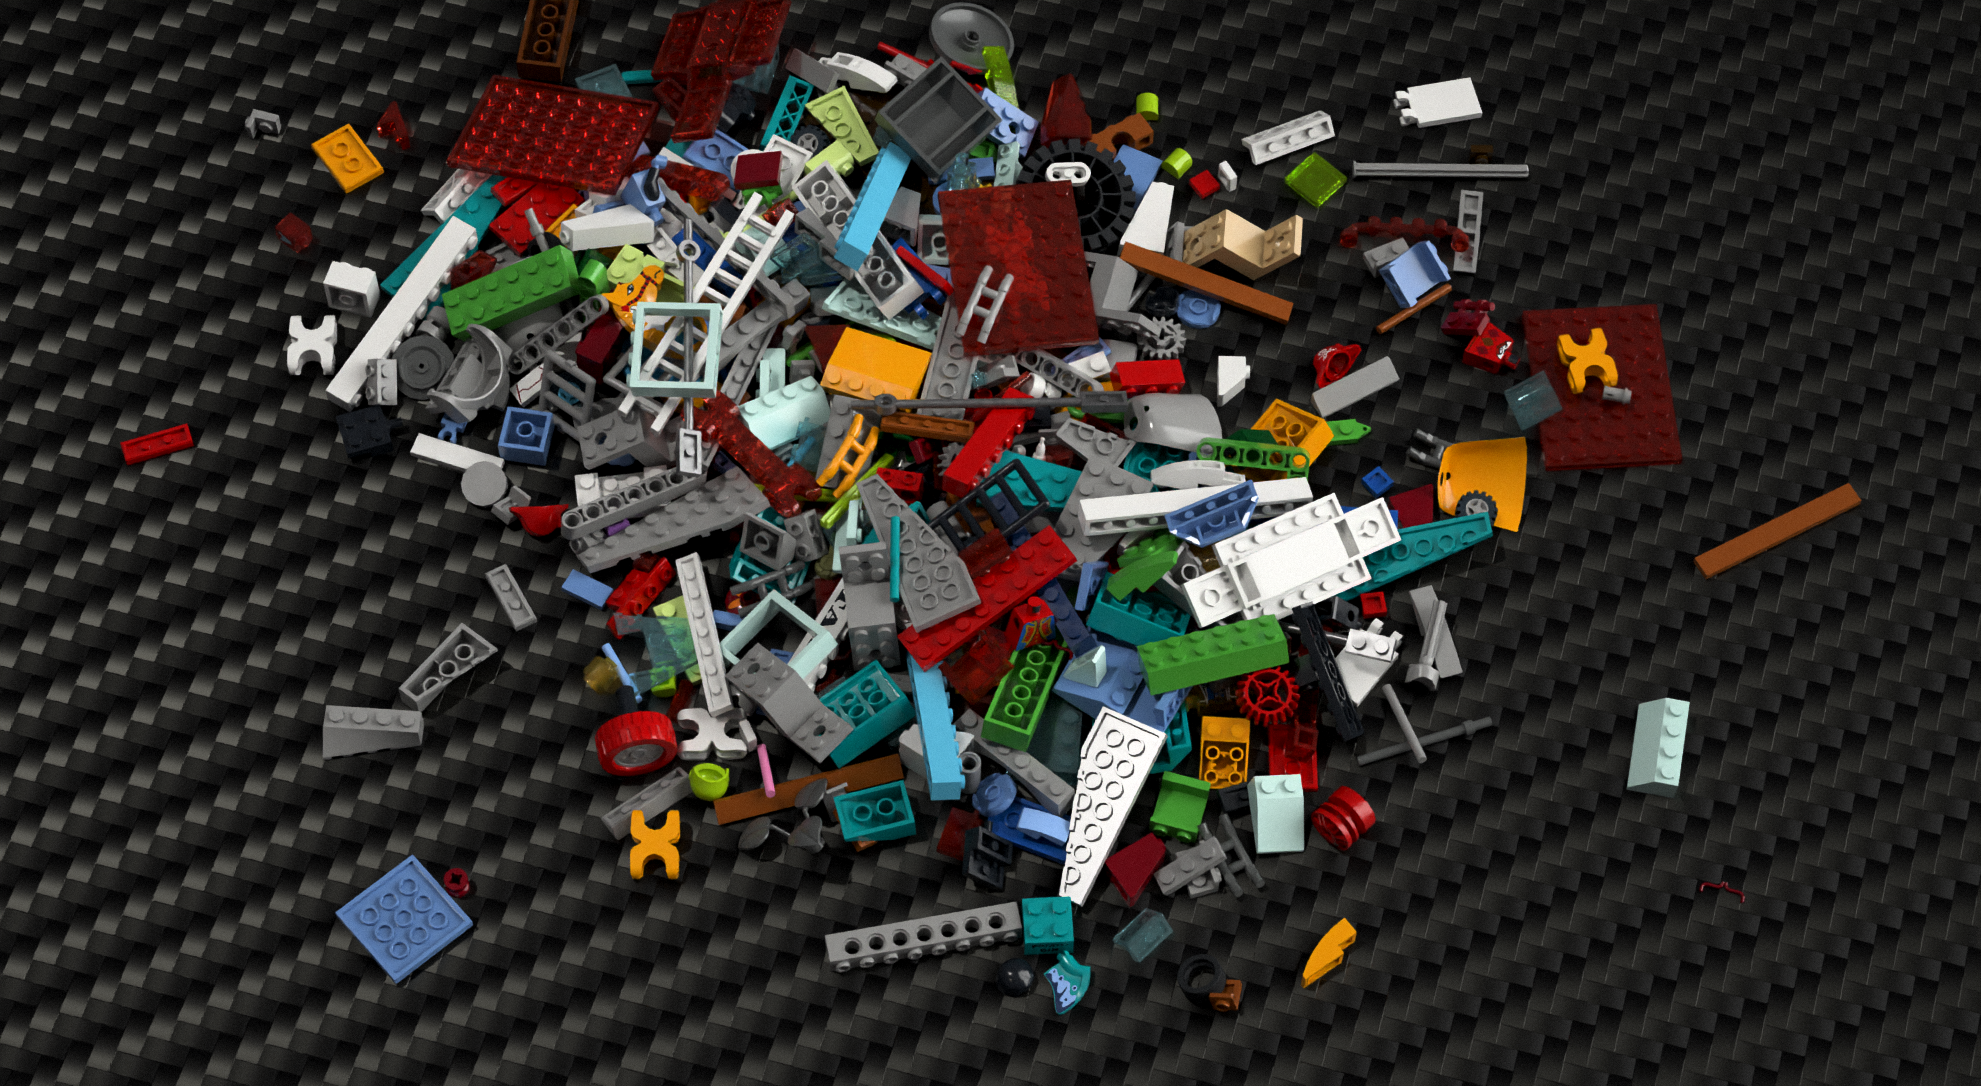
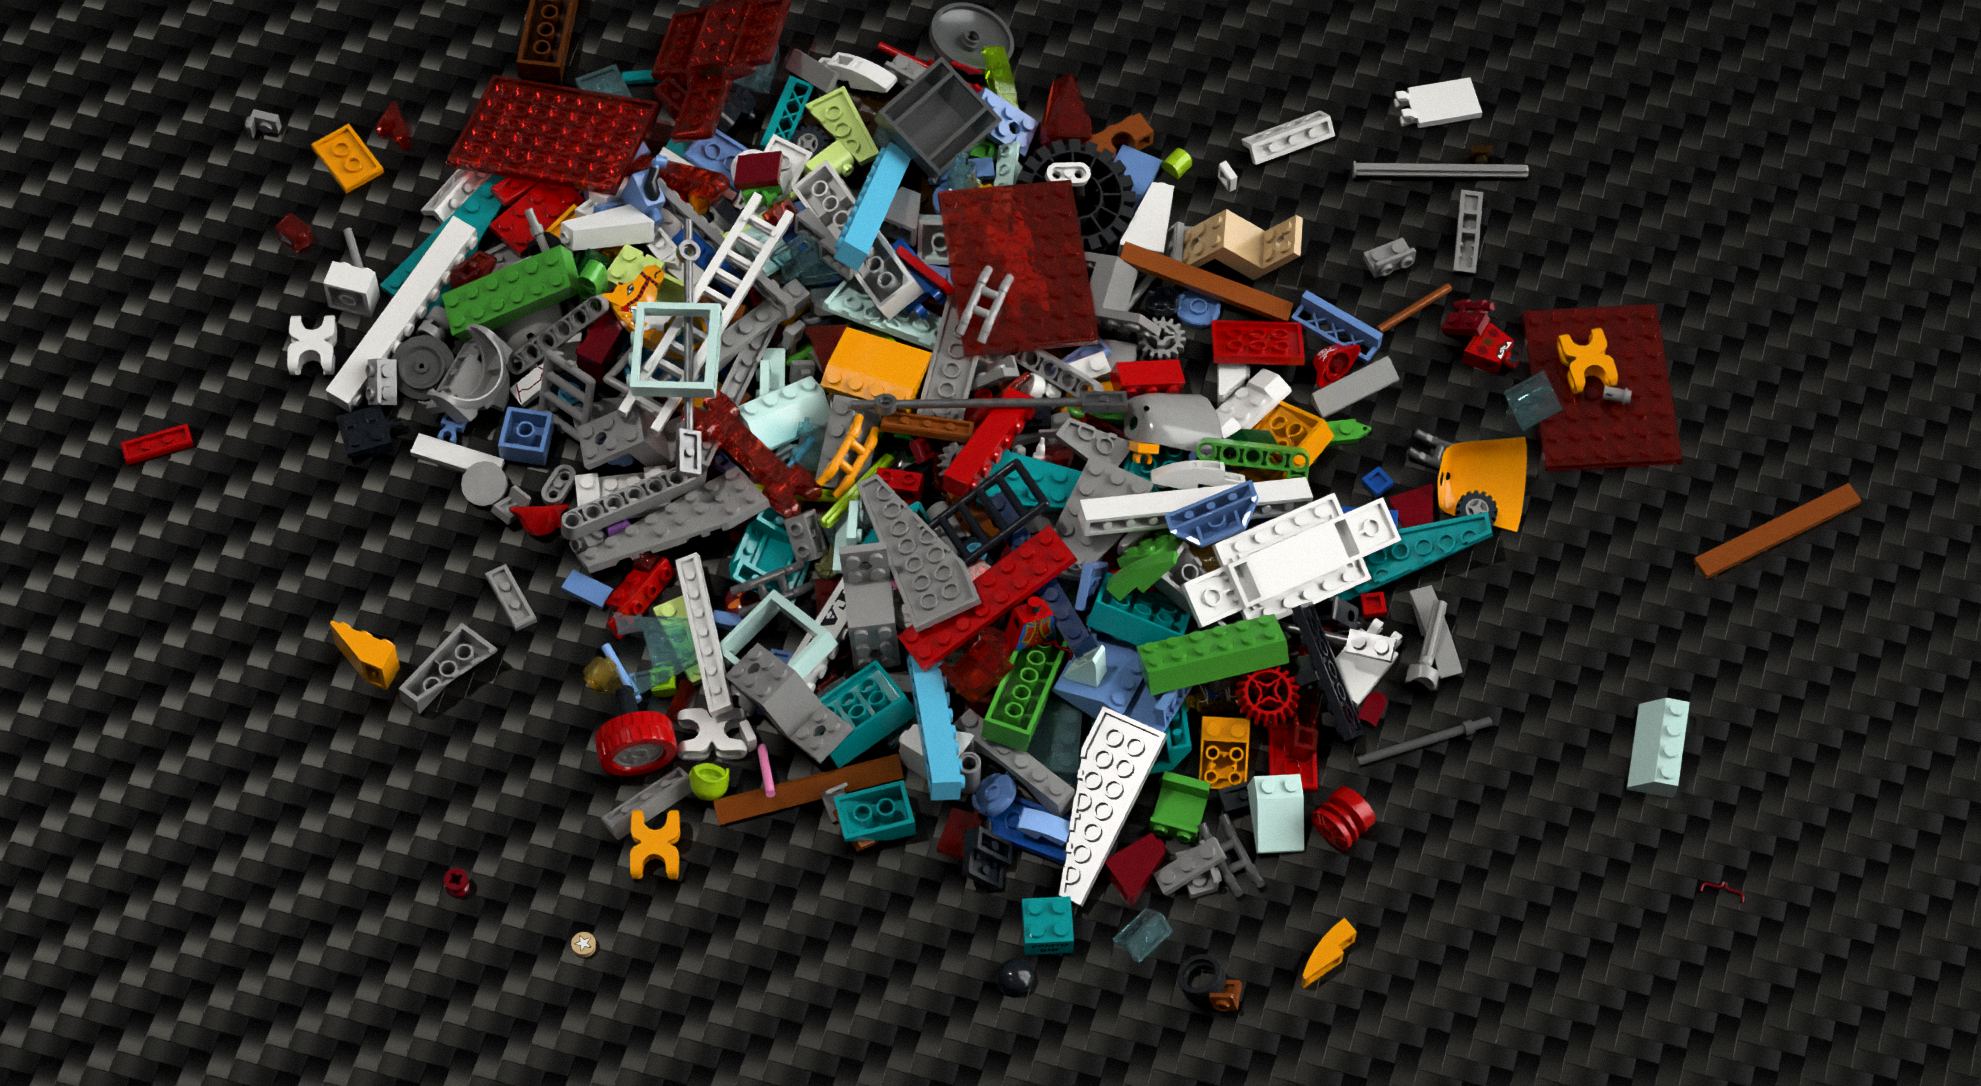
(353, 249): none -> light grey bar
(368, 730): light grey wedge -> none
(371, 657): none -> light orange slope
(404, 919): medium blue plate -> none
(558, 487): none -> light grey plate
(583, 944): none -> tan tile
(766, 542): light grey slope -> none
(805, 836): dark grey plant -> none
(894, 558): teal bar -> none
(932, 927): light grey brick -> none
(978, 378): clear light blue hand -> none
(986, 553): clear red bracket -> none
(1068, 982): teal arm -> none
(1143, 448): none -> light orange tile
(1147, 105): lime brick -> none
(1204, 184): red tile -> none
(1252, 402): none -> white piece
(1257, 342): none -> red plate
(1315, 179): clear neon green tile -> none
(1337, 320): none -> medium blue fence
(1373, 708): none -> dark red piece
(1404, 723): light grey bar -> none
(1414, 273): medium blue panel -> none
(1459, 242): clear red bar -> none

